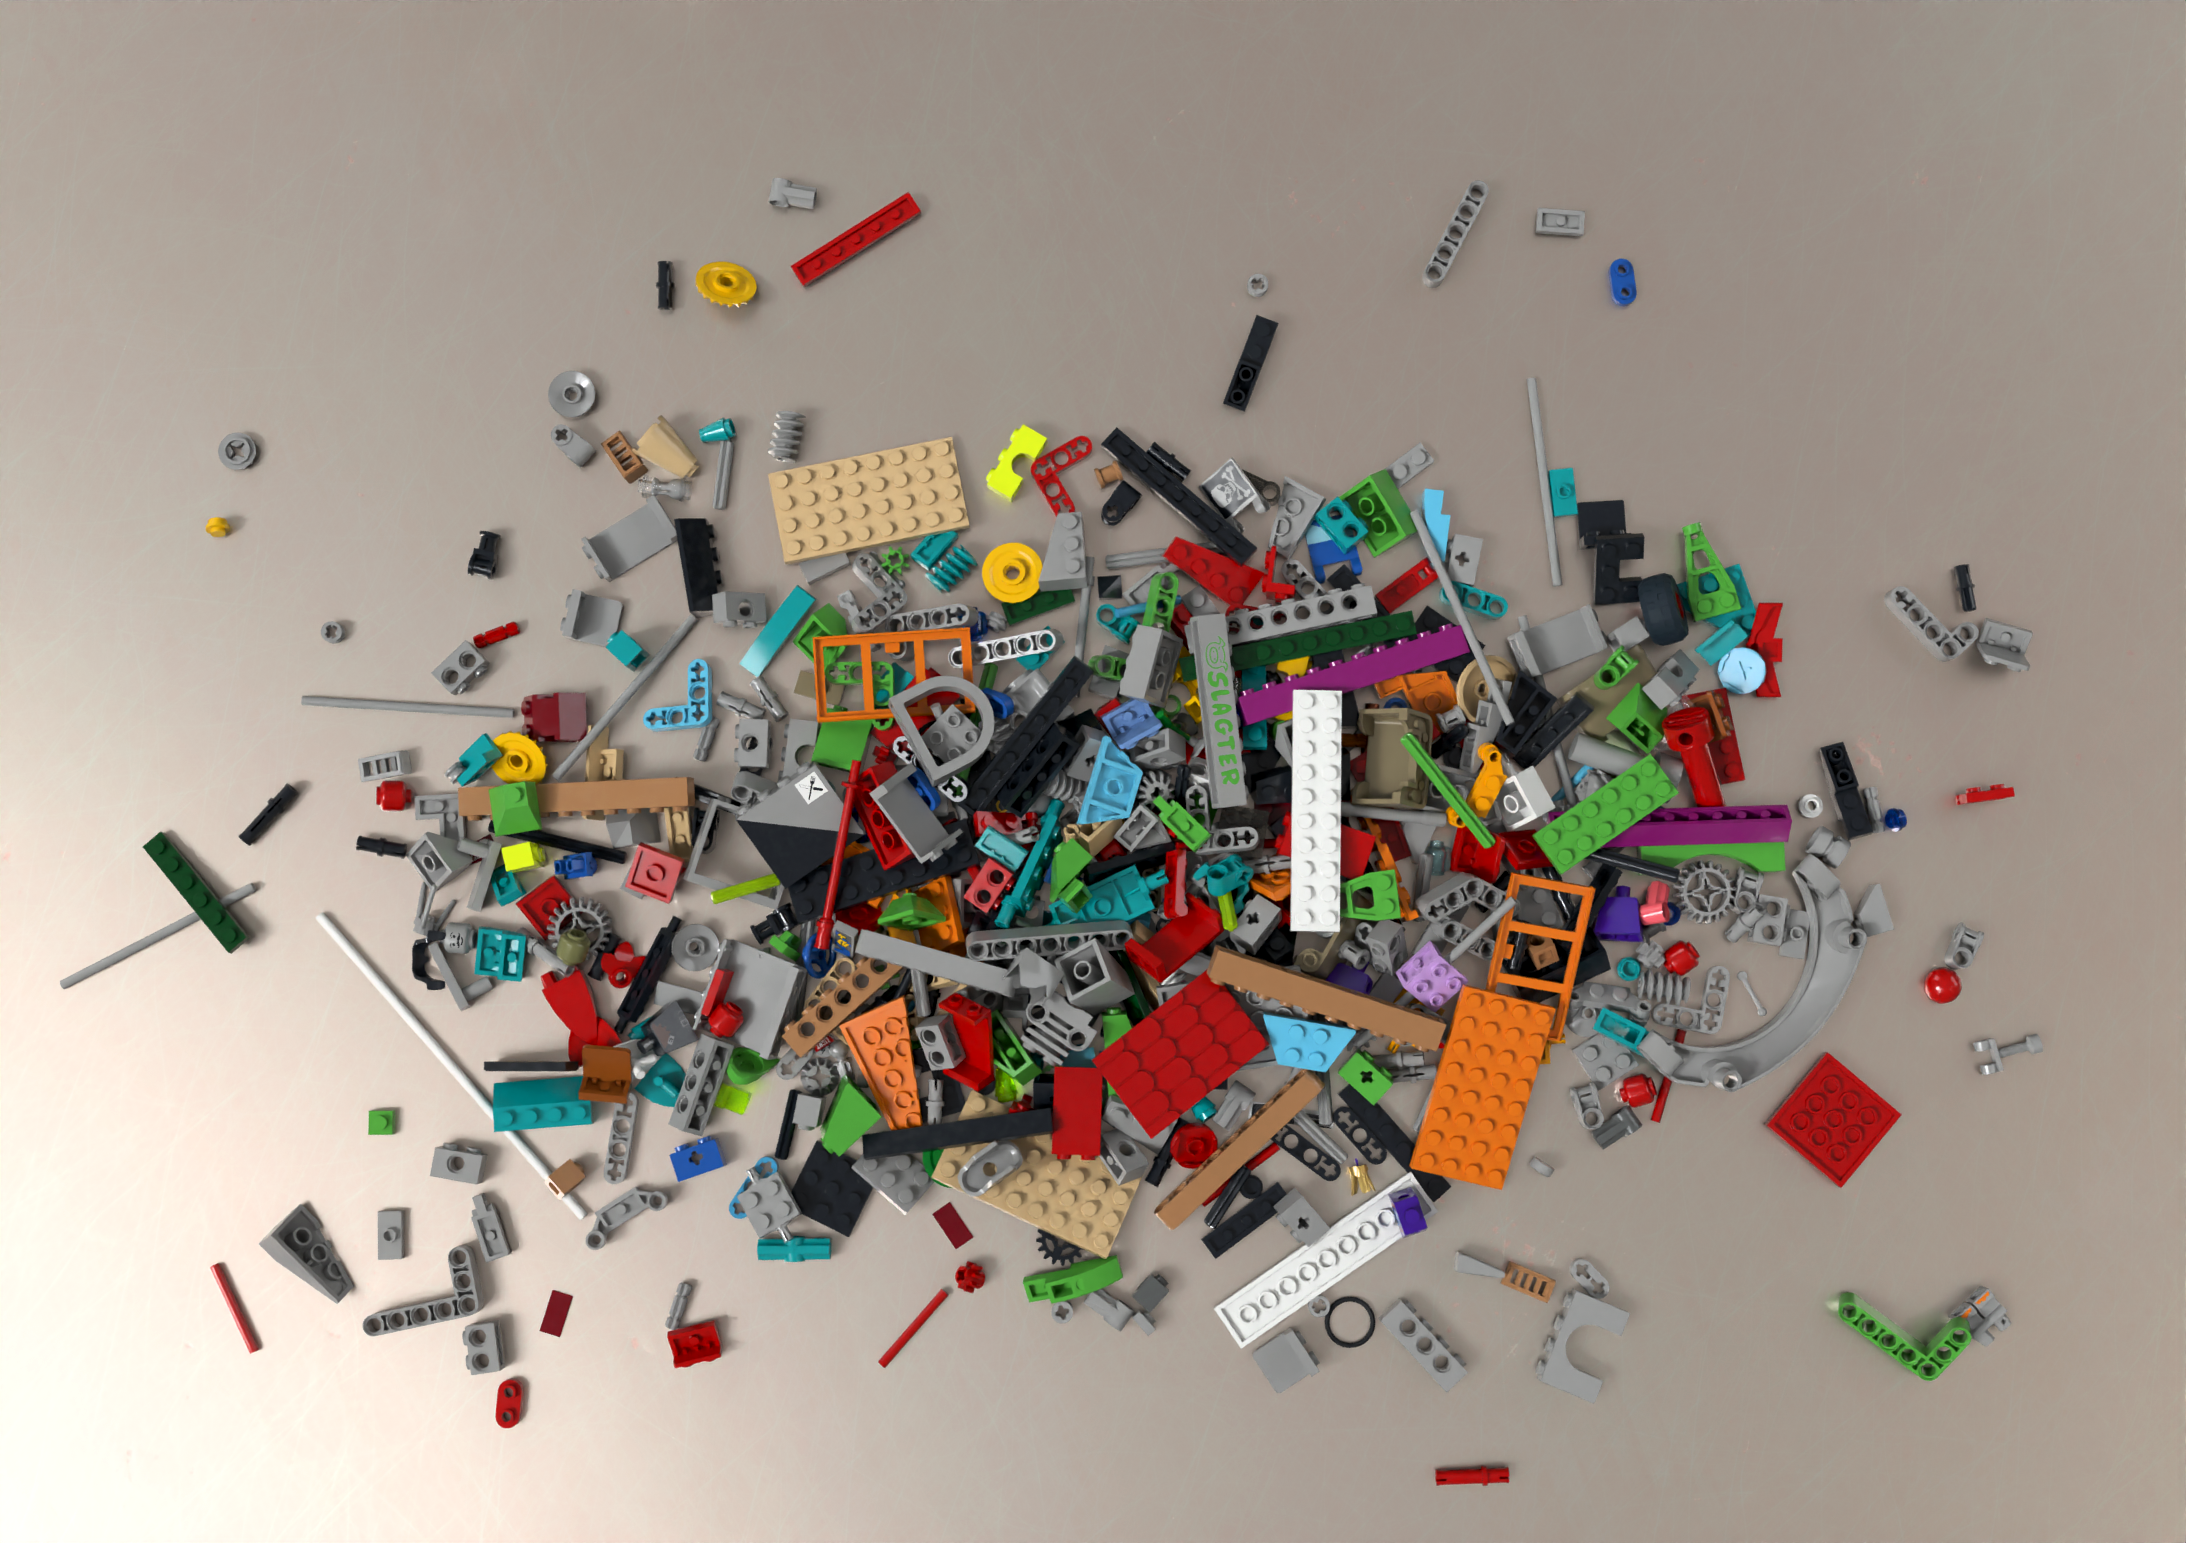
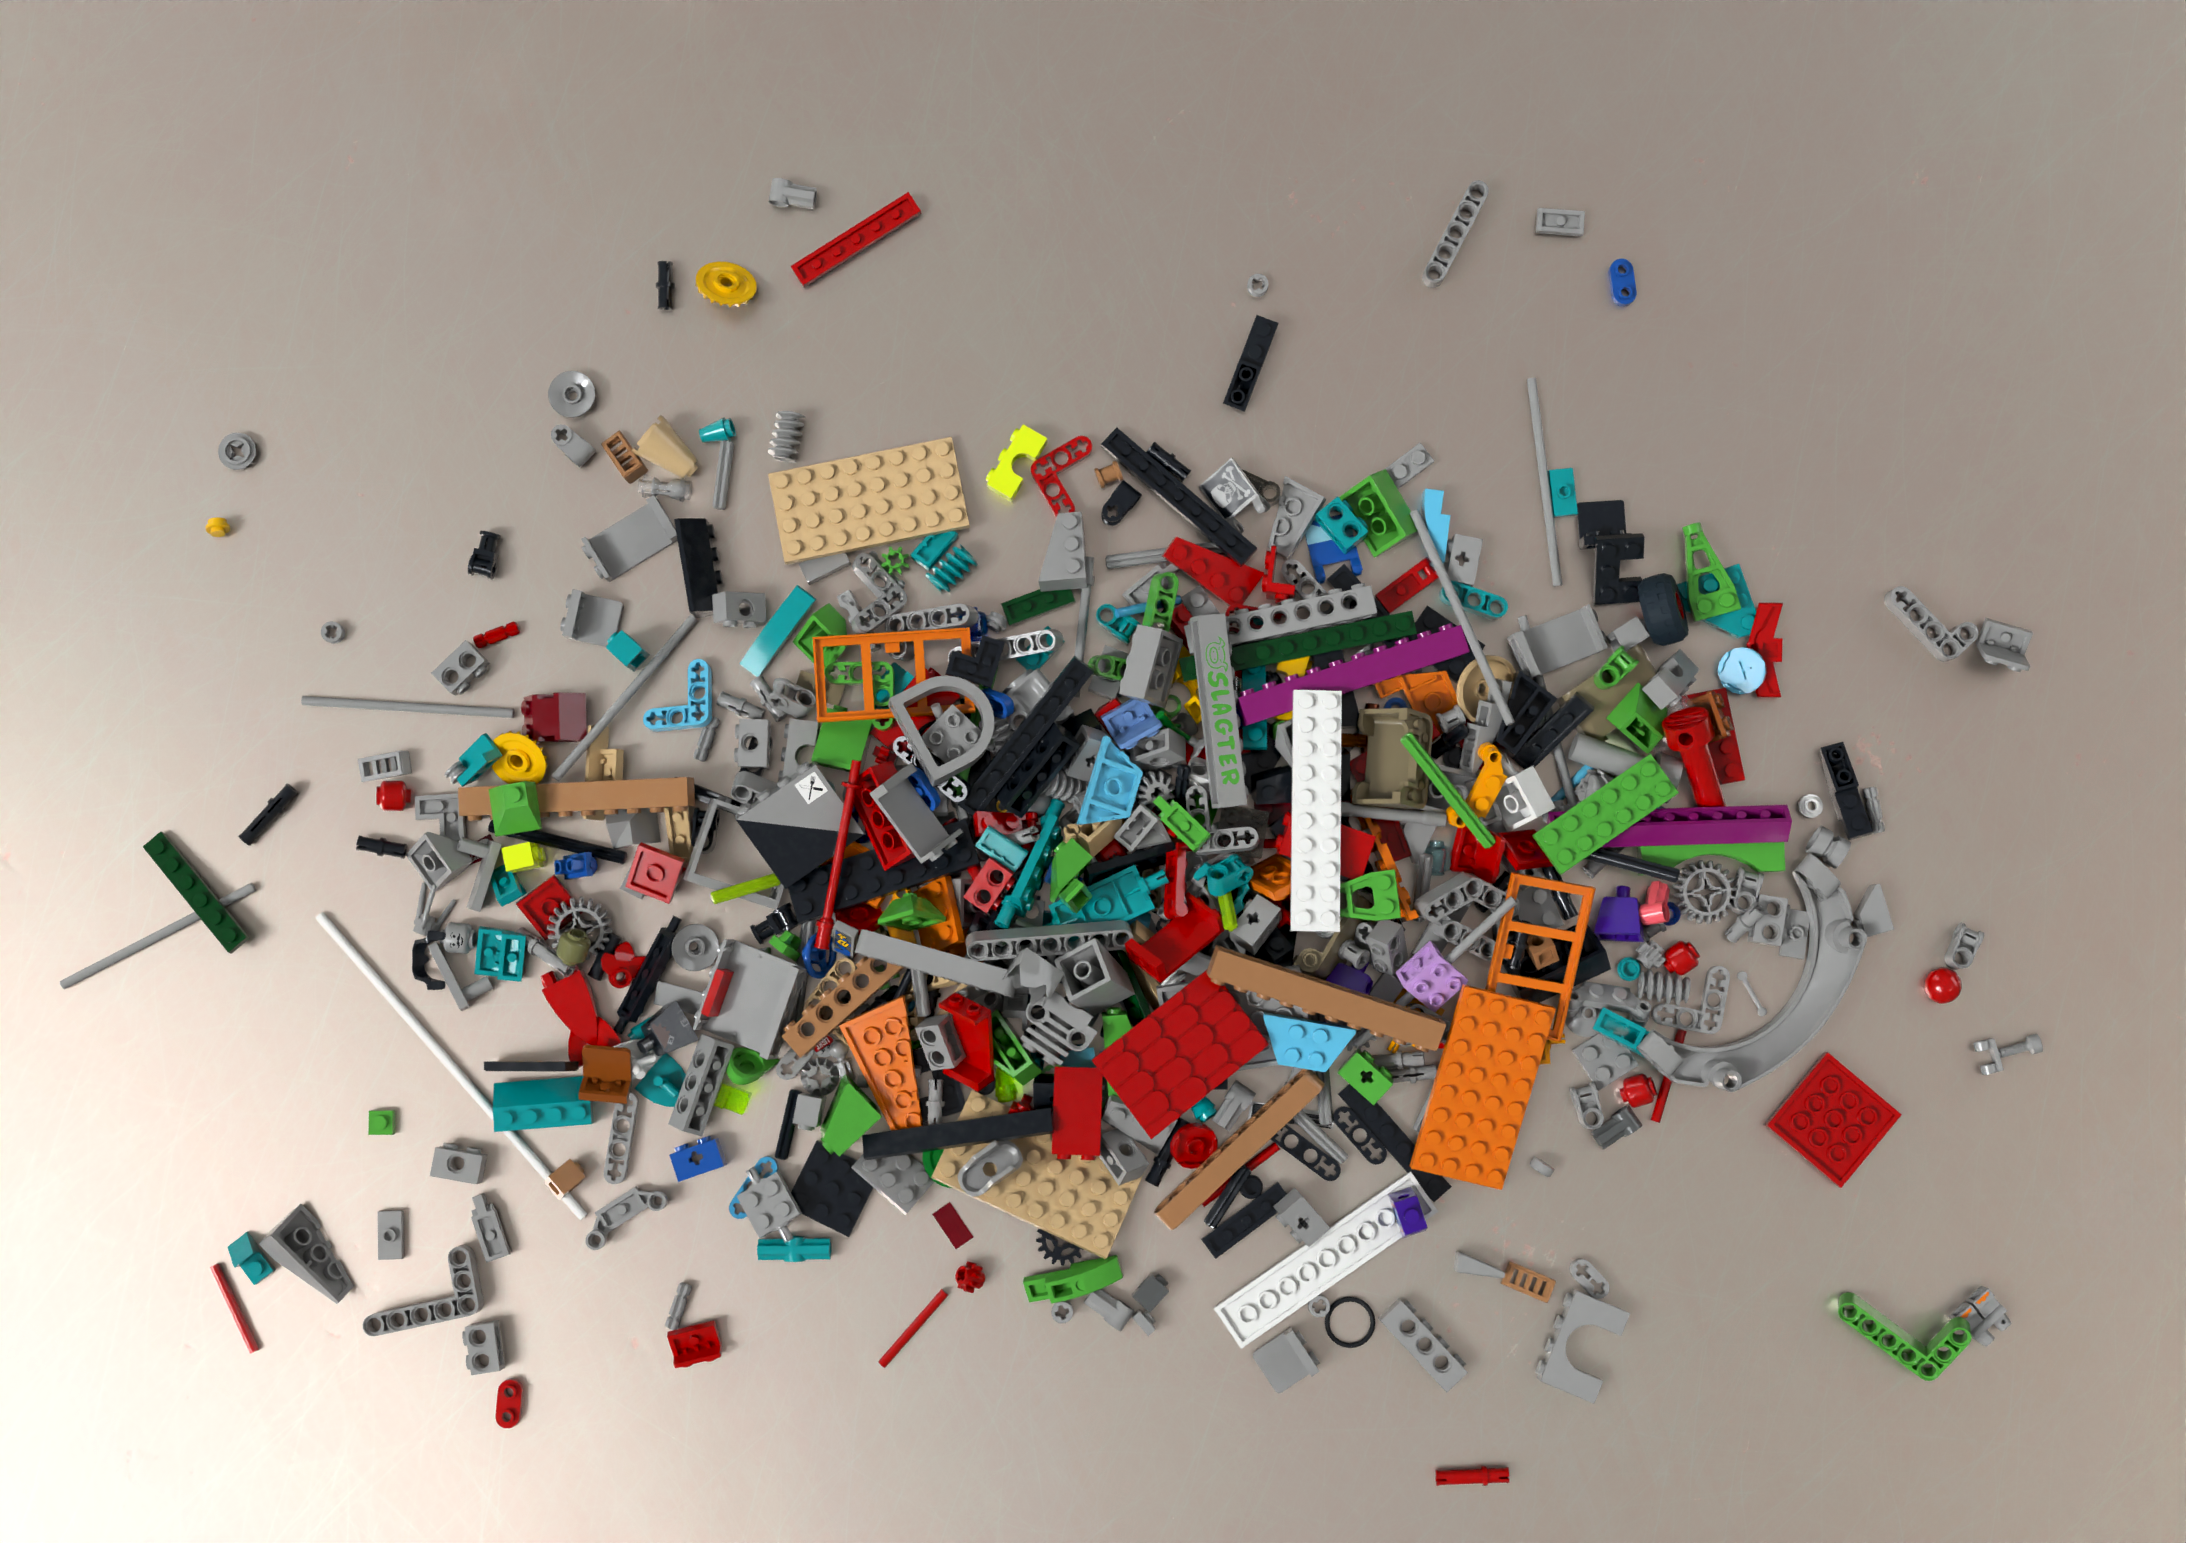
(249, 1256): none -> teal slope
(556, 1313): dark red sticker -> none
(726, 1019): red head -> none
(792, 699): none -> light grey piece
(980, 669): none -> black plate
(1007, 558): yellow gear -> none
(1109, 587): black slope -> none
(1267, 864): light grey pin -> none
(1360, 1174): pearl gold piece -> none
(1604, 882): black plate -> none
(1721, 641): teal panel -> none
(1895, 819): clear blue plate -> none
(1965, 587): black axle -> none
(1976, 795): red plate -> none

